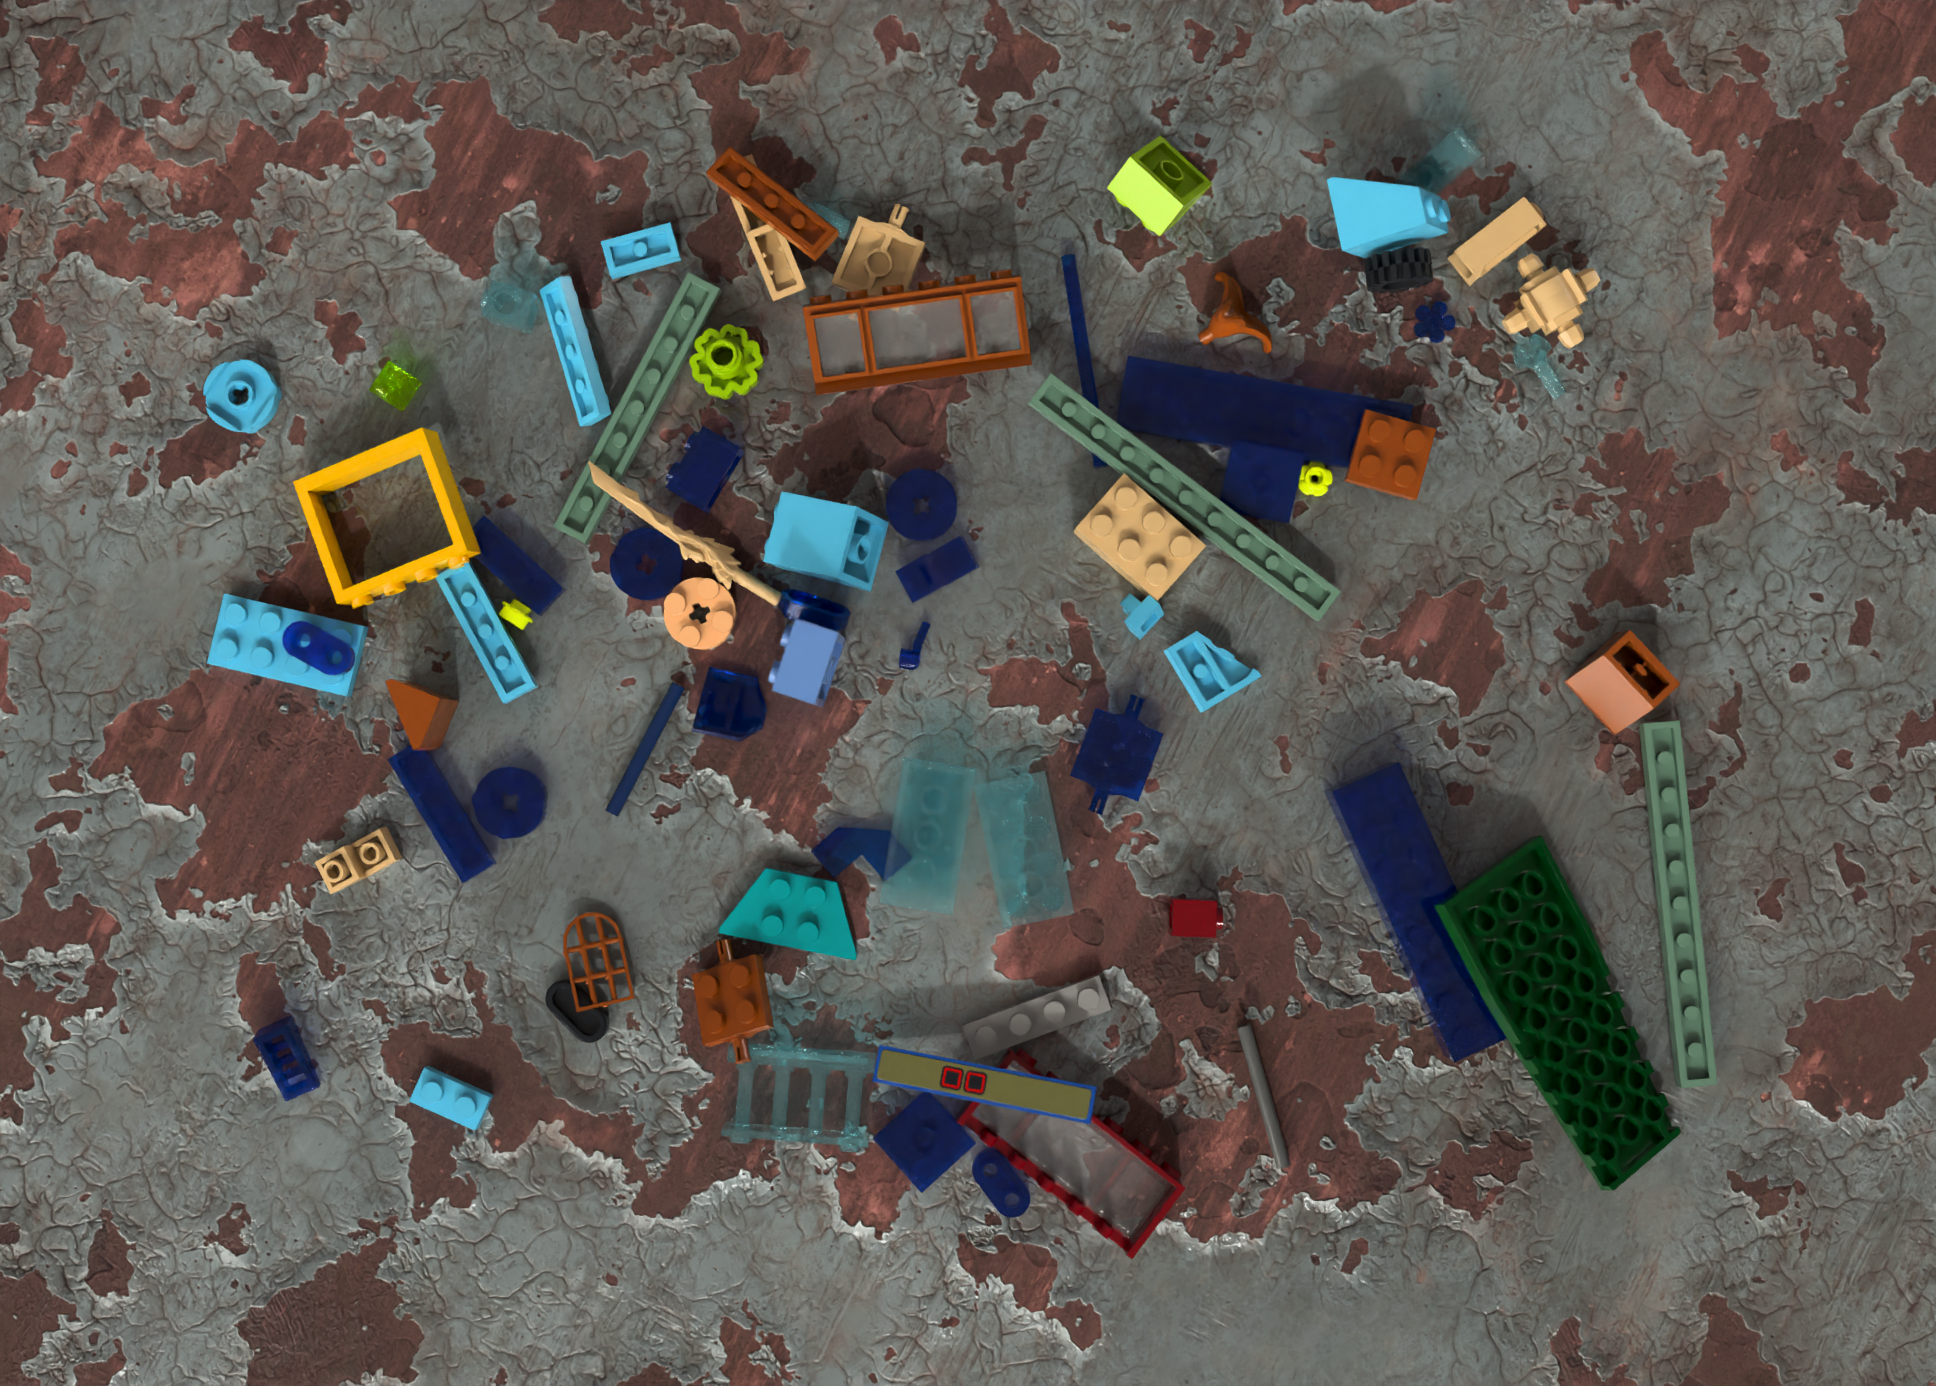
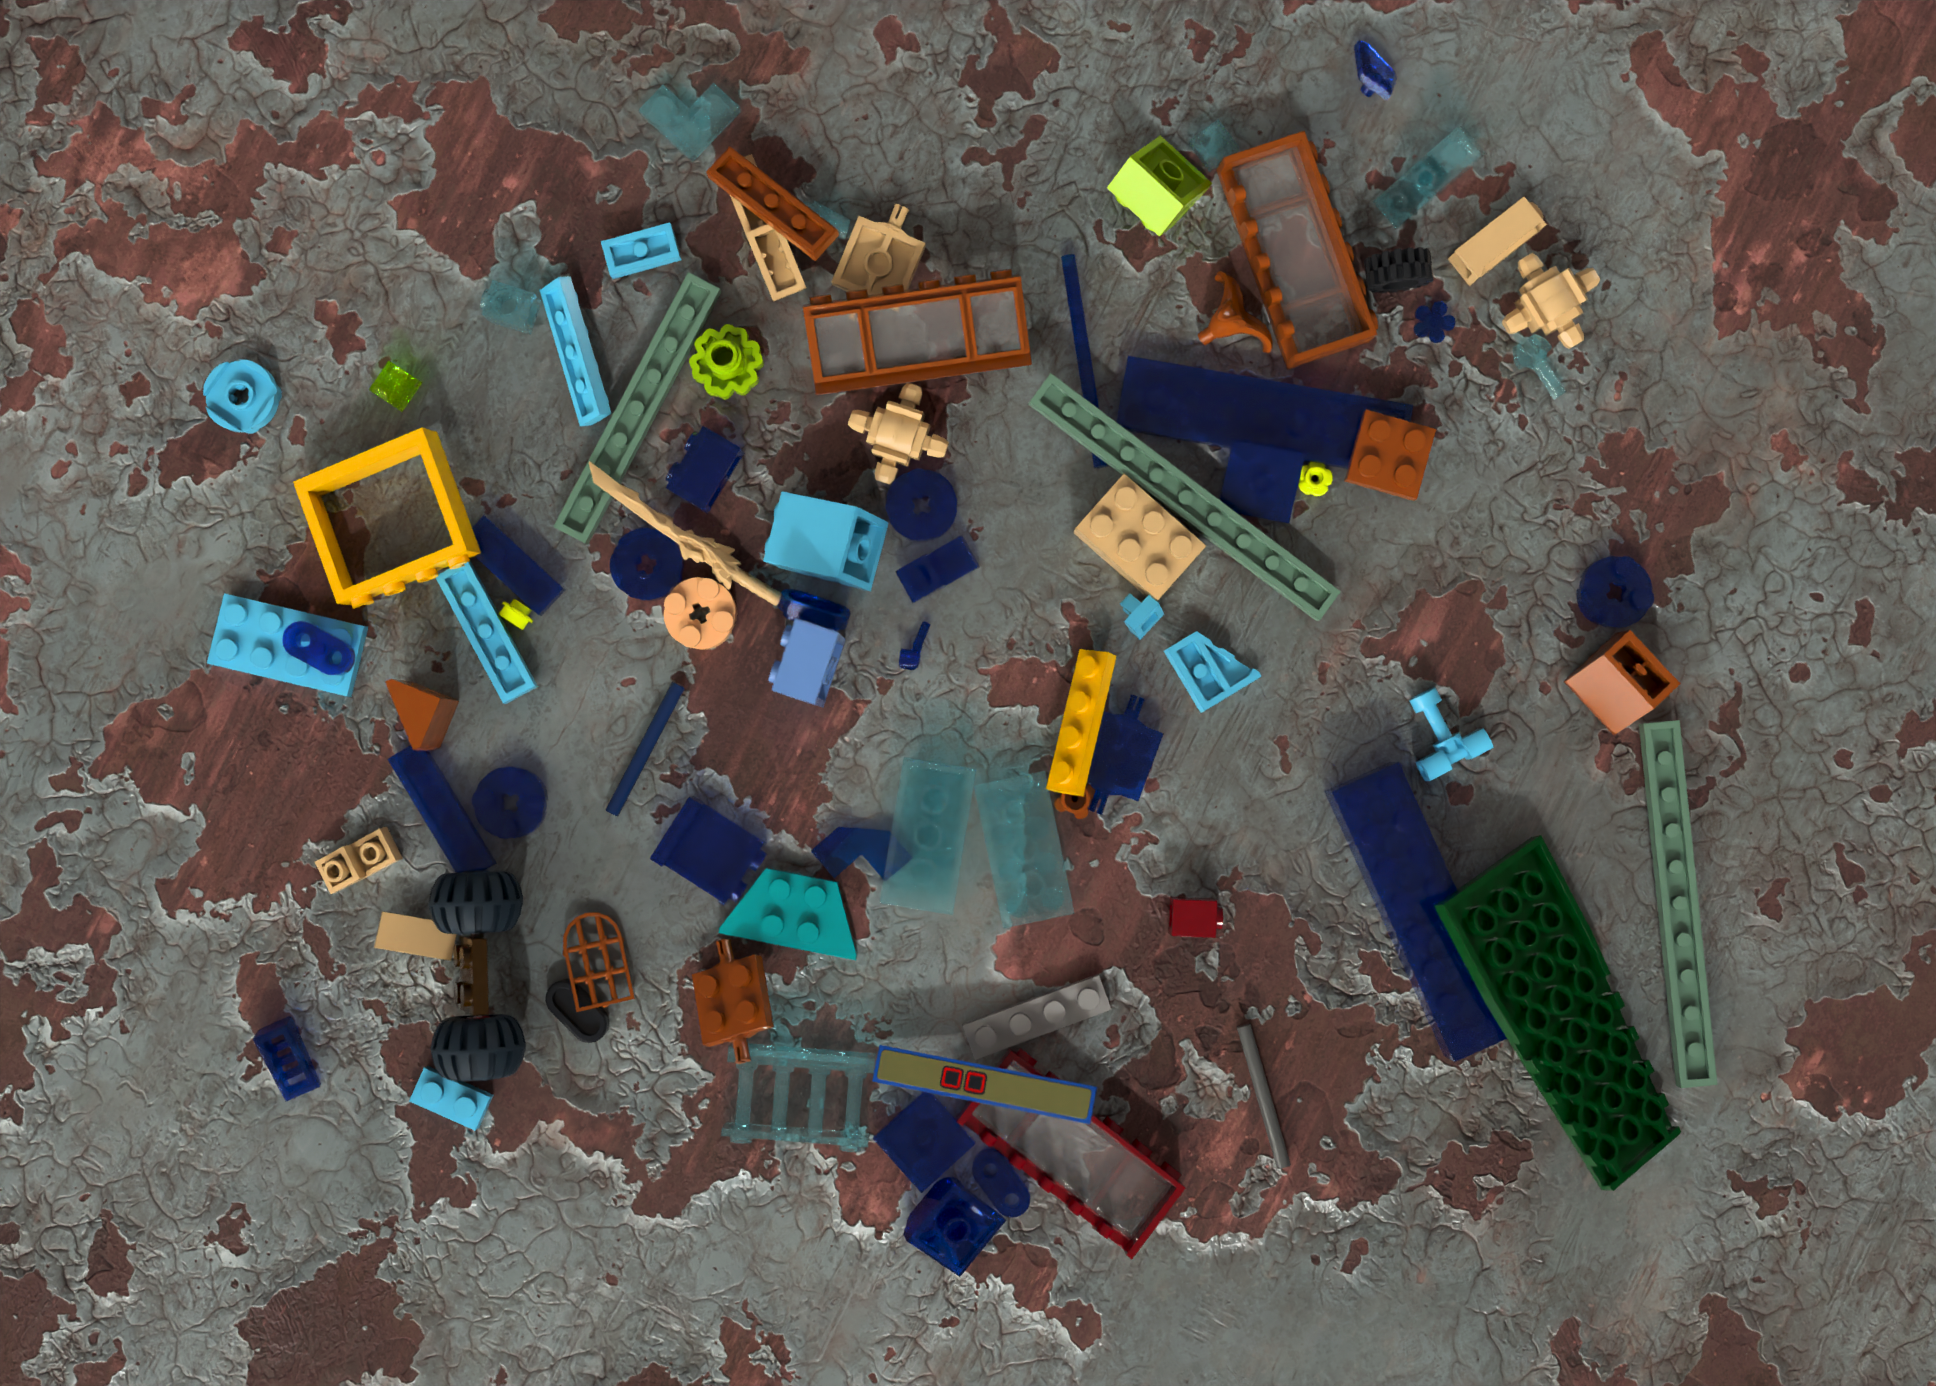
(413, 936): none -> tan slope
(479, 1043): none -> black plate
(694, 127): none -> clear light blue plate
(710, 851): none -> clear blue panel
(730, 706): clear blue slope -> none
(898, 433): none -> tan piece
(952, 1225): none -> clear blue slope
(1078, 808): none -> dark orange plate
(1081, 722): none -> yellow plate
(1213, 145): none -> clear light blue tile
(1297, 249): none -> window
(1373, 71): none -> clear blue piece
(1384, 215): medium azure slope -> none
(1450, 746): none -> medium azure bar
(1636, 593): none -> clear blue plate

